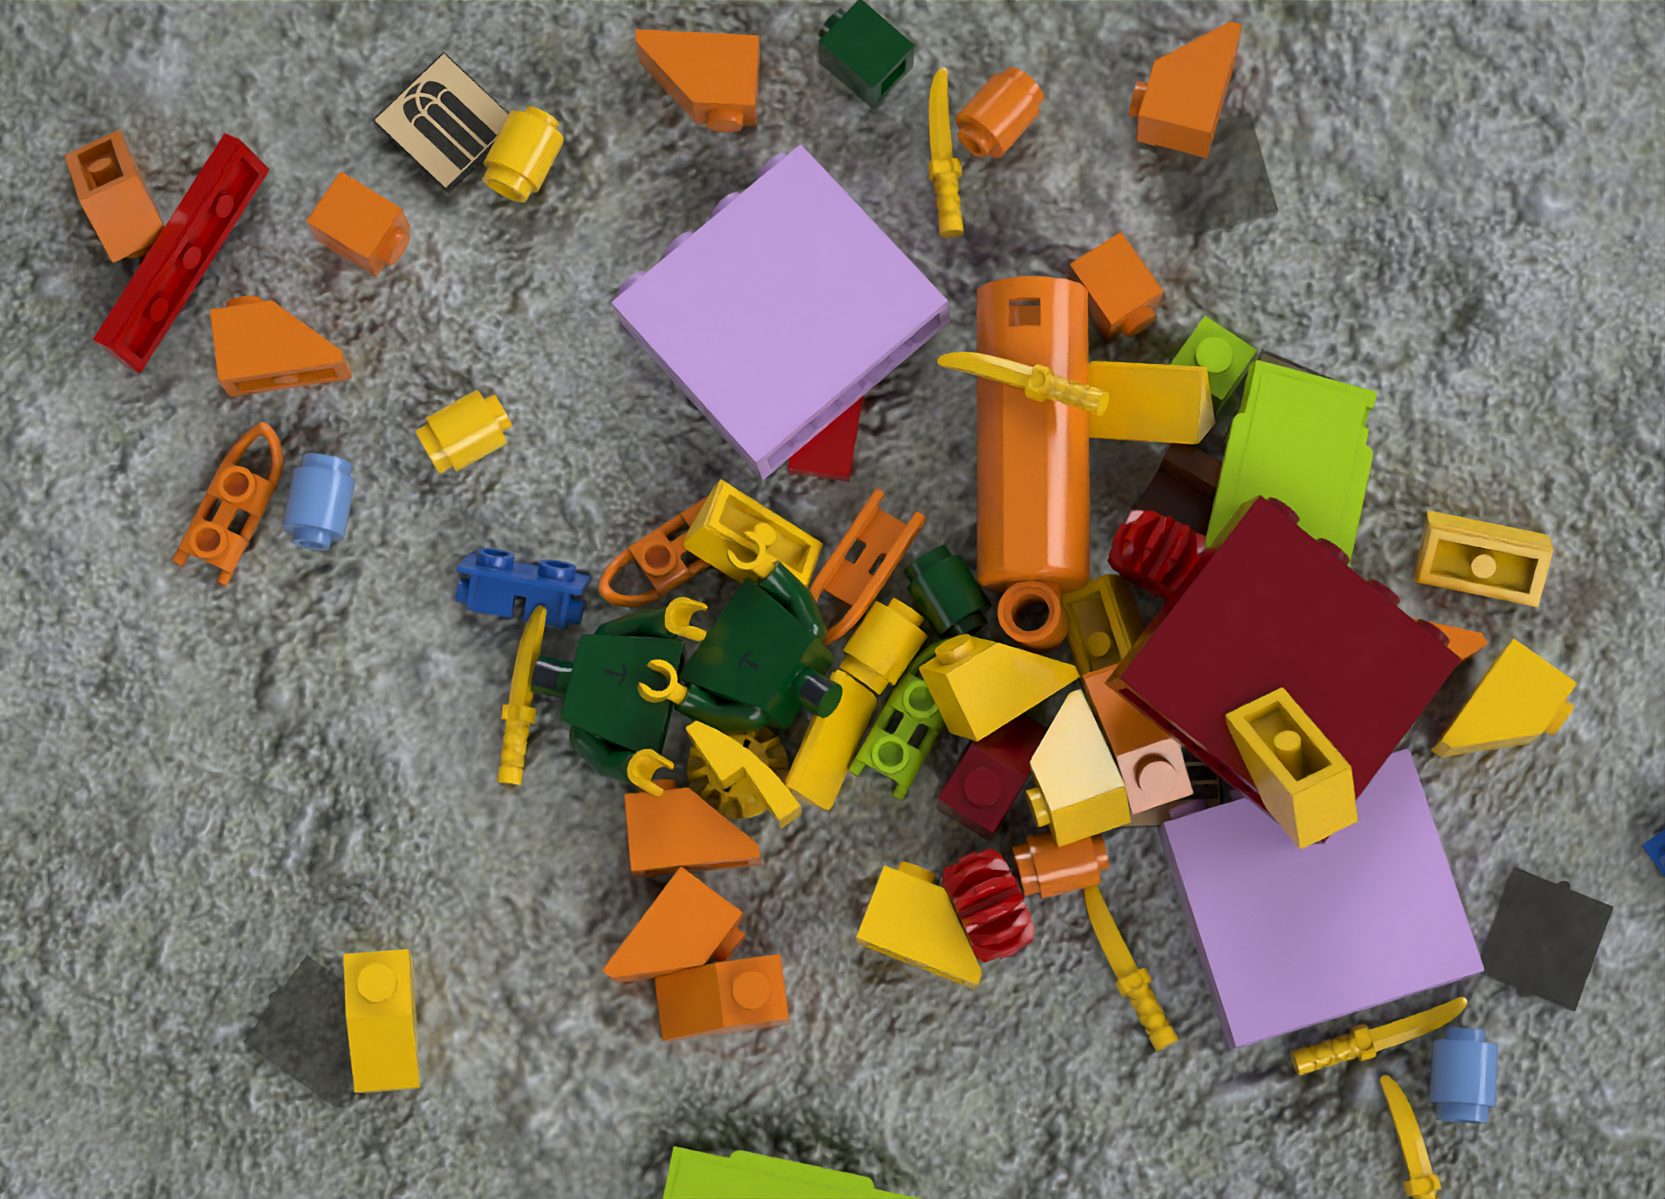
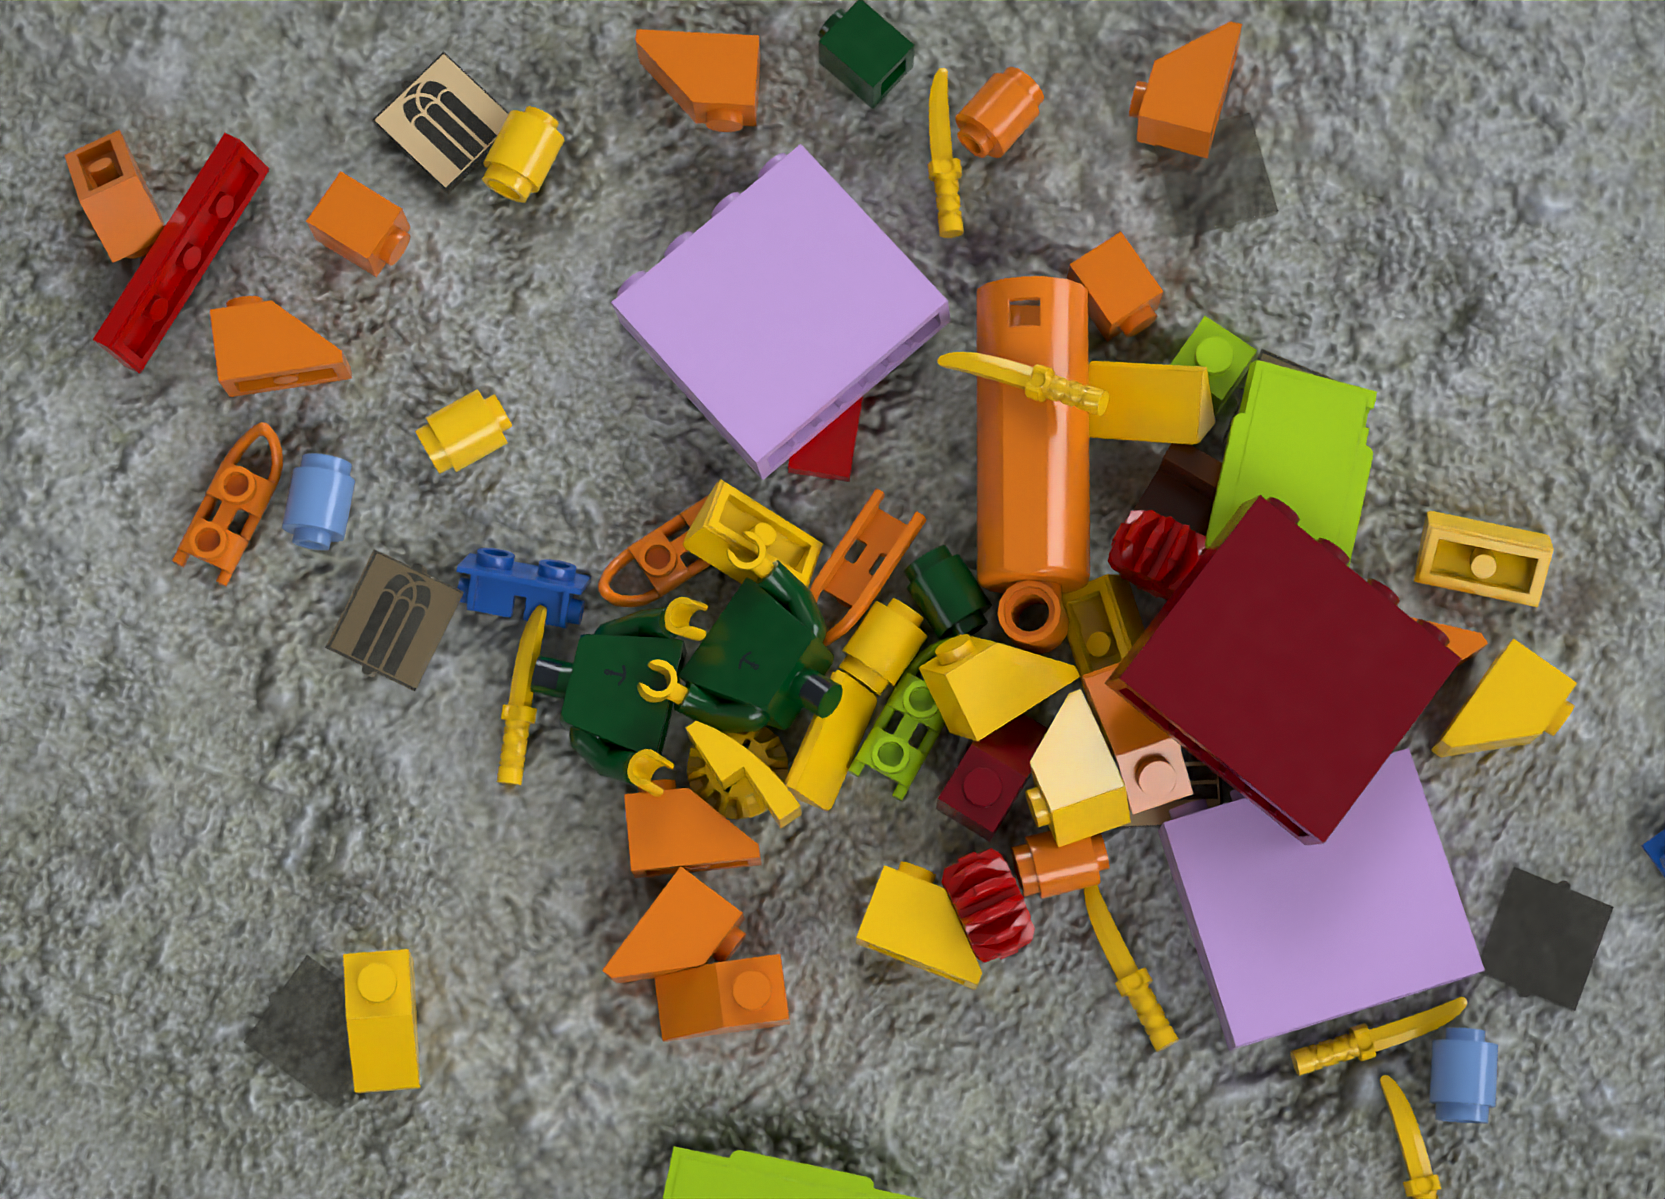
(394, 620): none -> clear smoke piece
(1294, 768): yellow slope -> none

